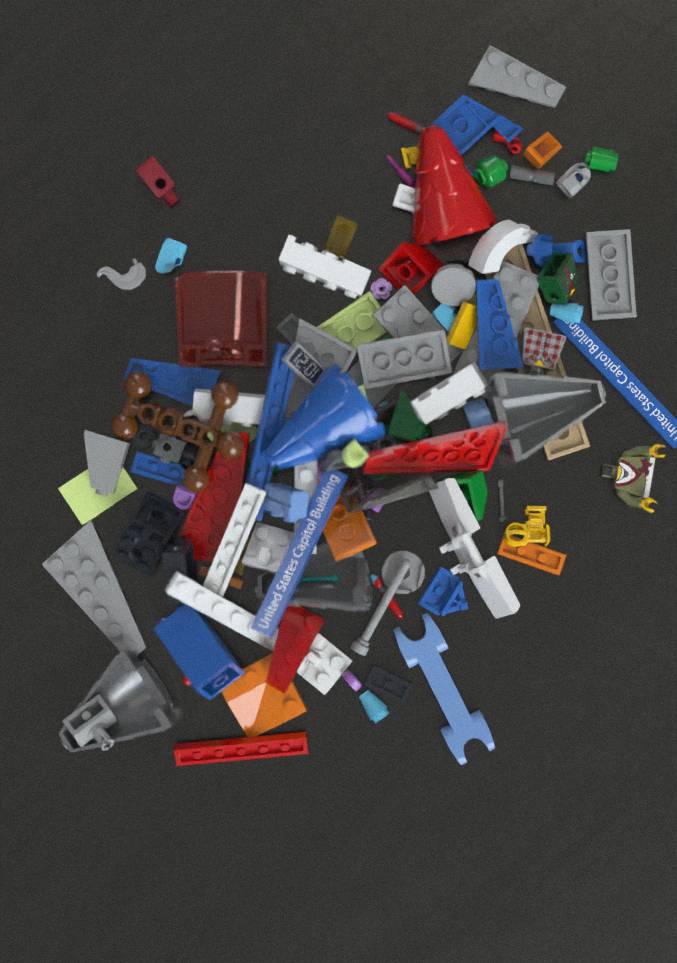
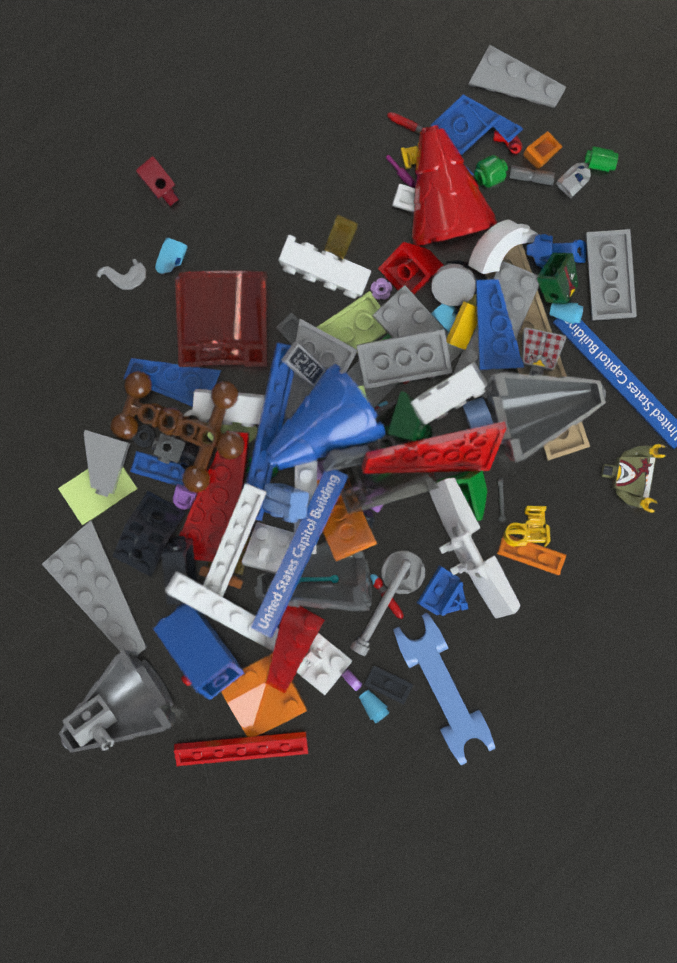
(354, 454): yellowish green tile -> none

